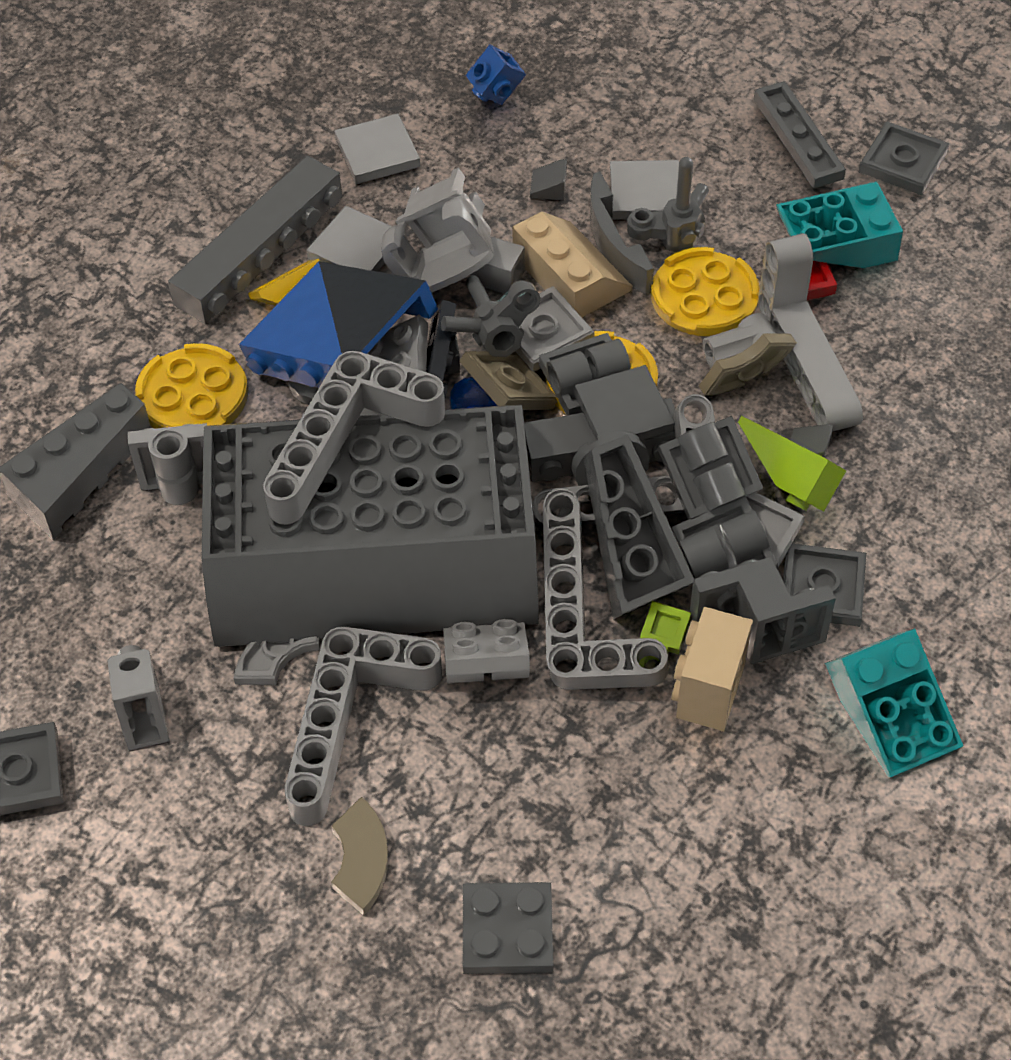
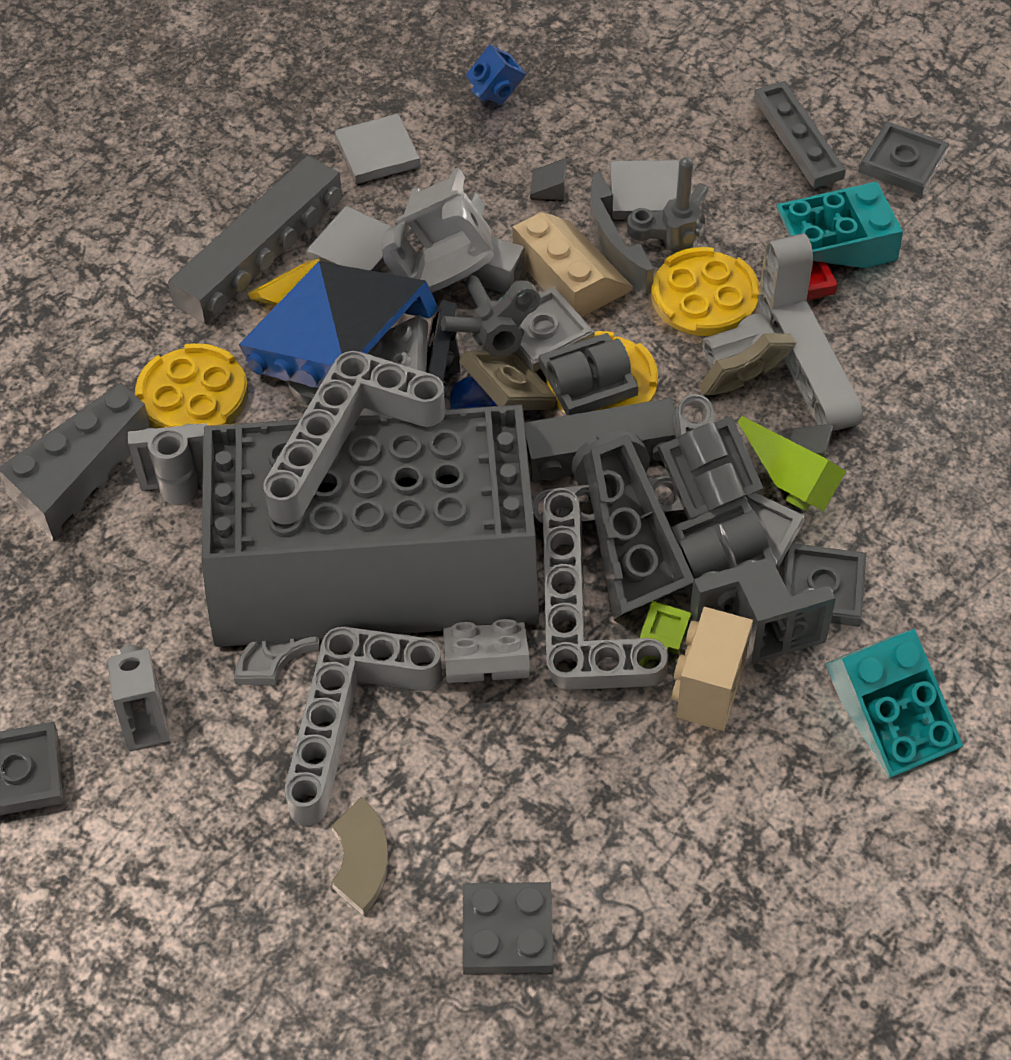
(625, 403): dark grey tile -> none

